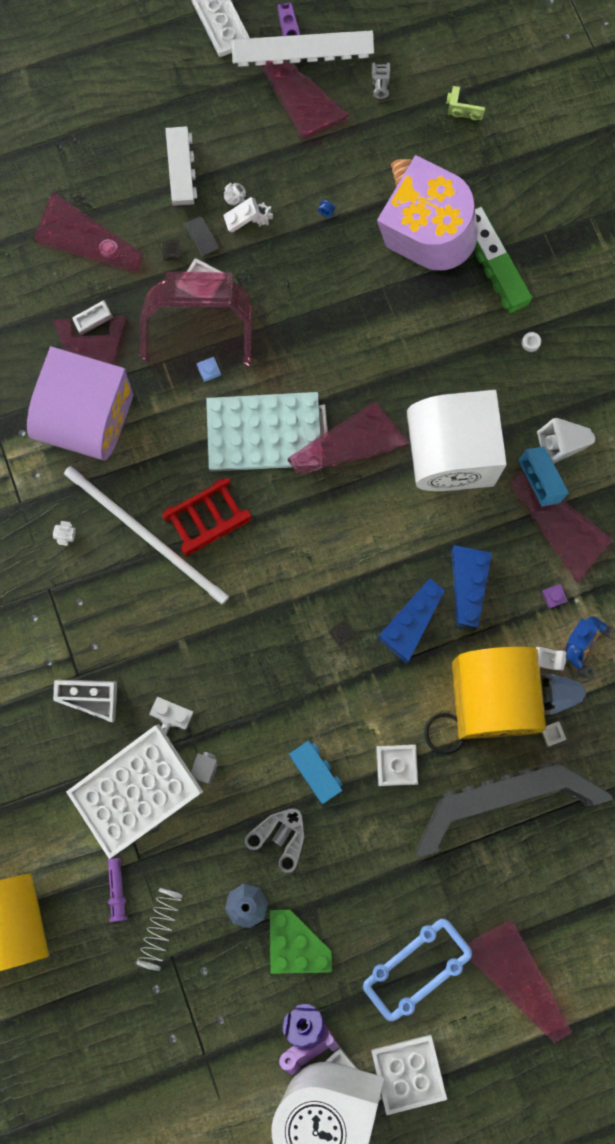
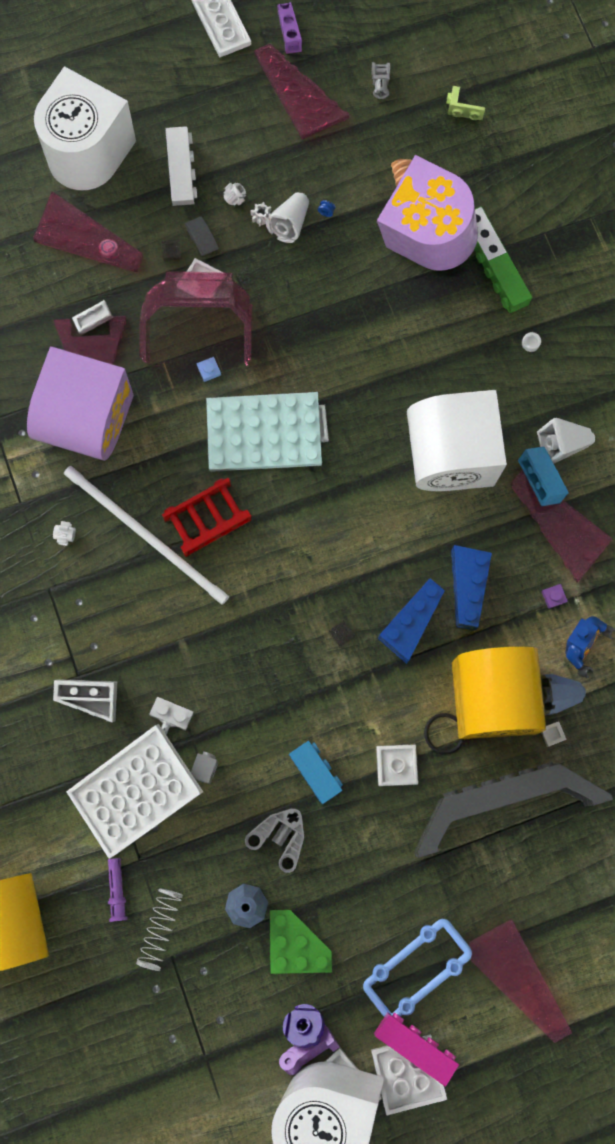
(83, 131): none -> white brick
(241, 214): white plate -> none
(288, 218): none -> white cone
(302, 47): white brick -> none
(353, 439): clear pink wing -> none
(417, 1049): none -> dark pink brick
(551, 659): white bracket -> none

